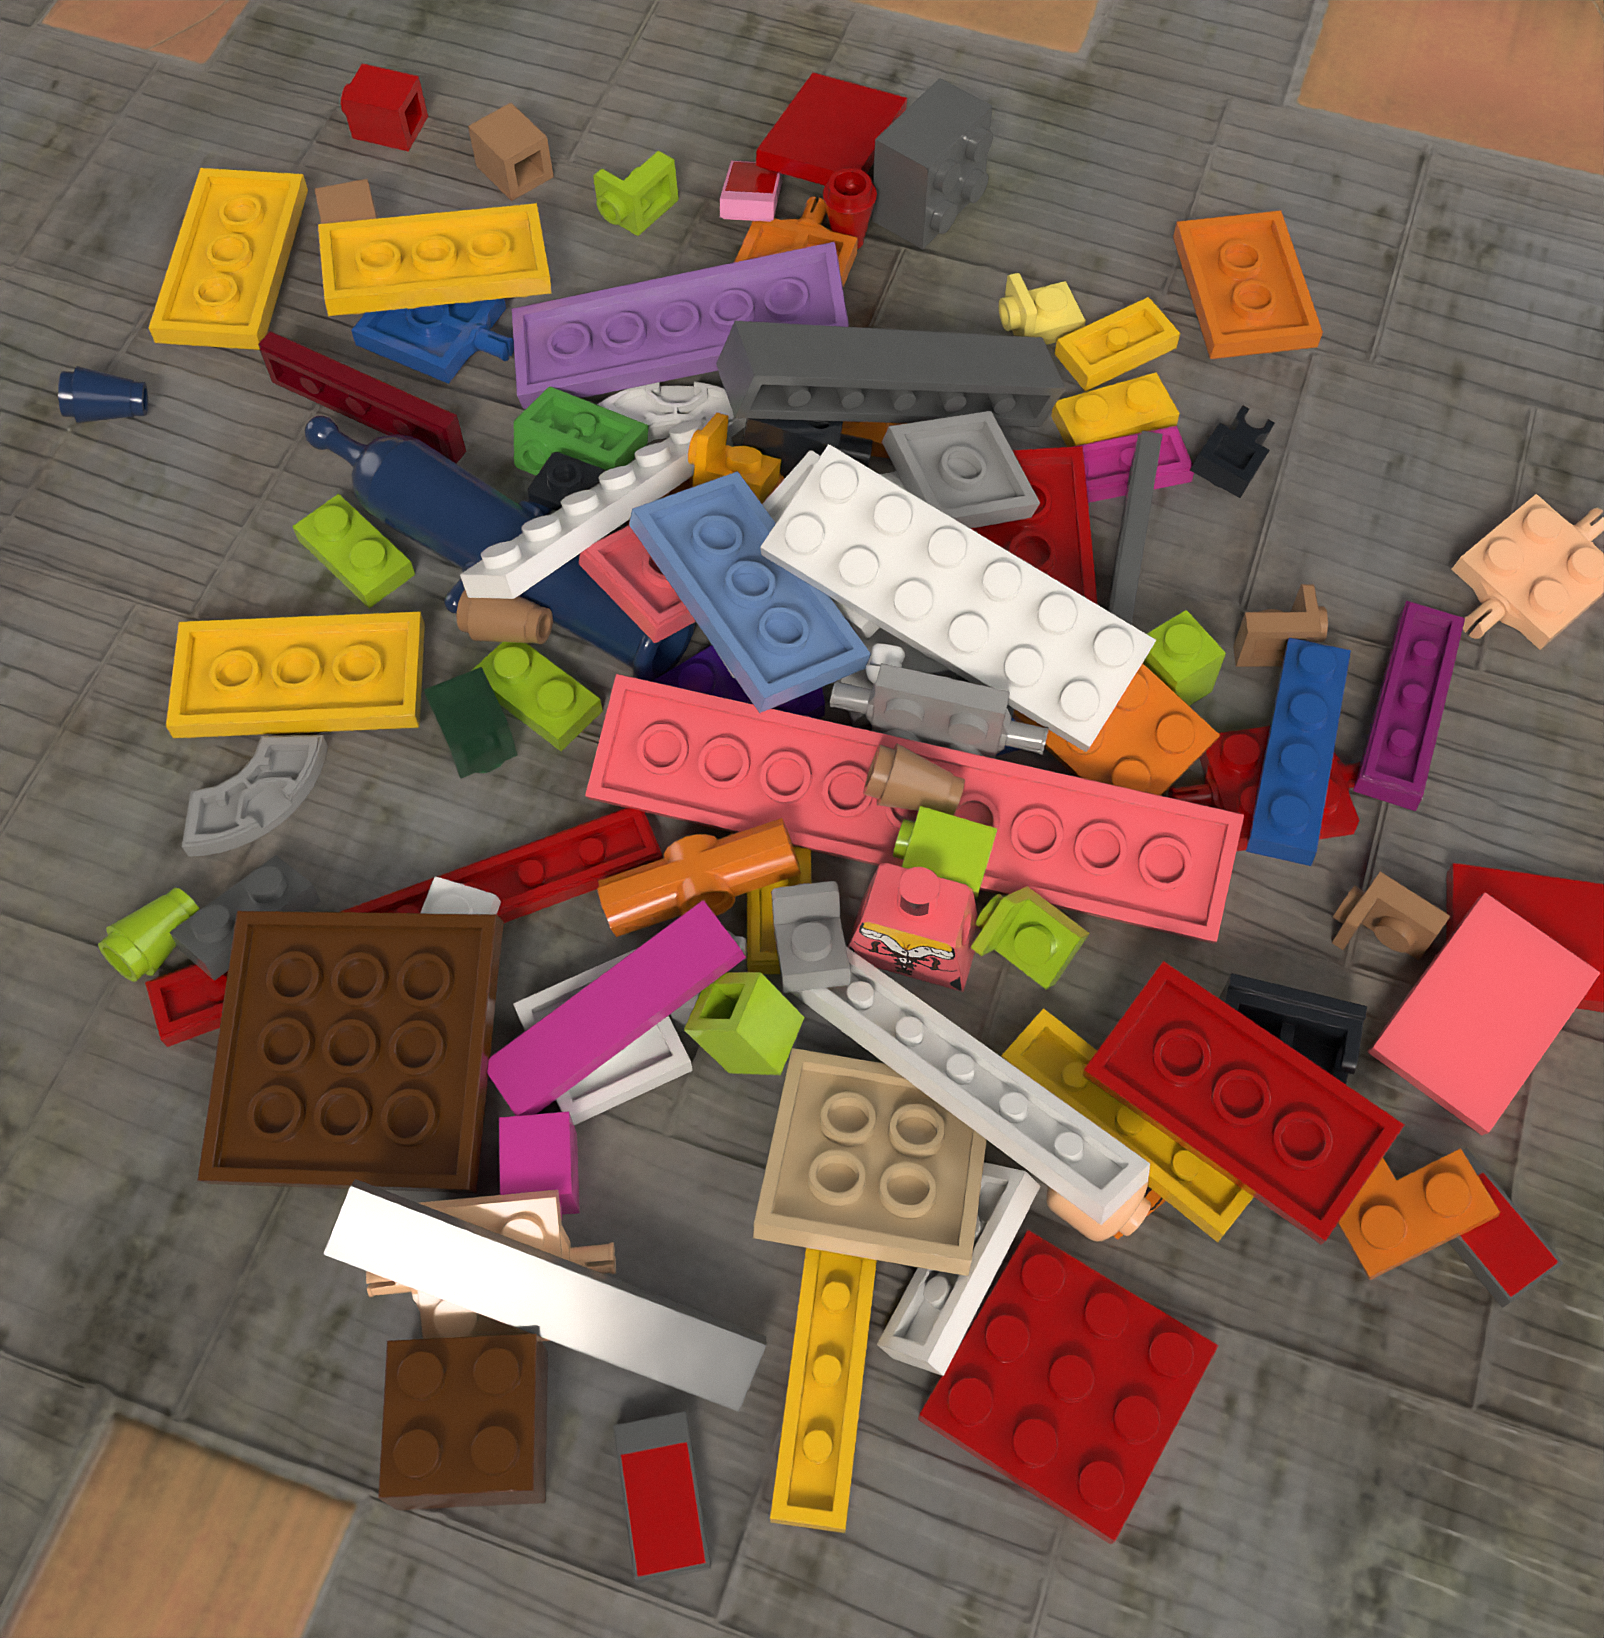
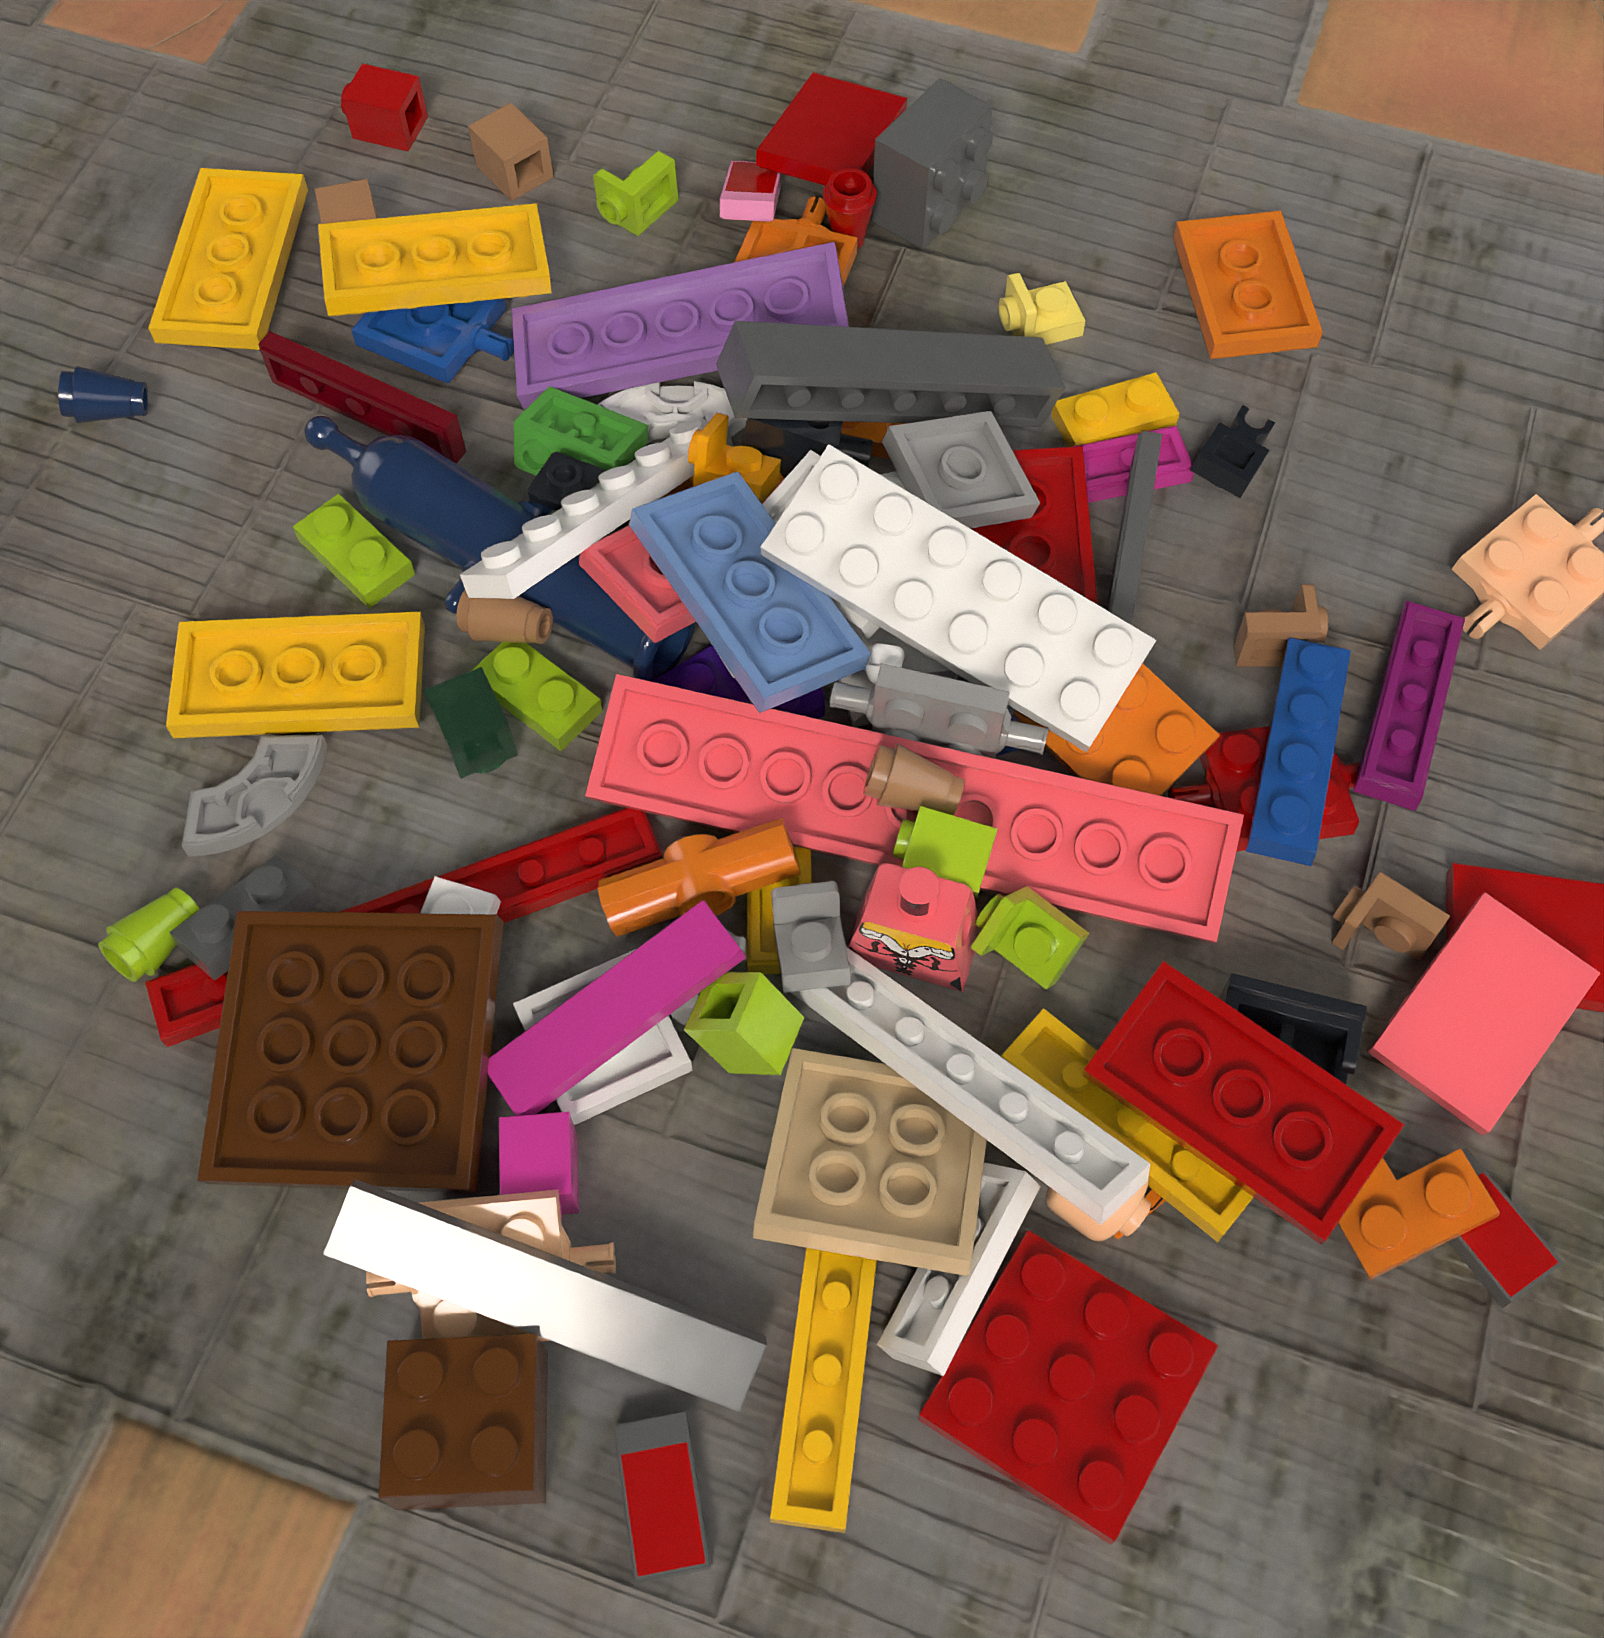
(1116, 343): yellow plate -> none
(1185, 657): lime brick -> none

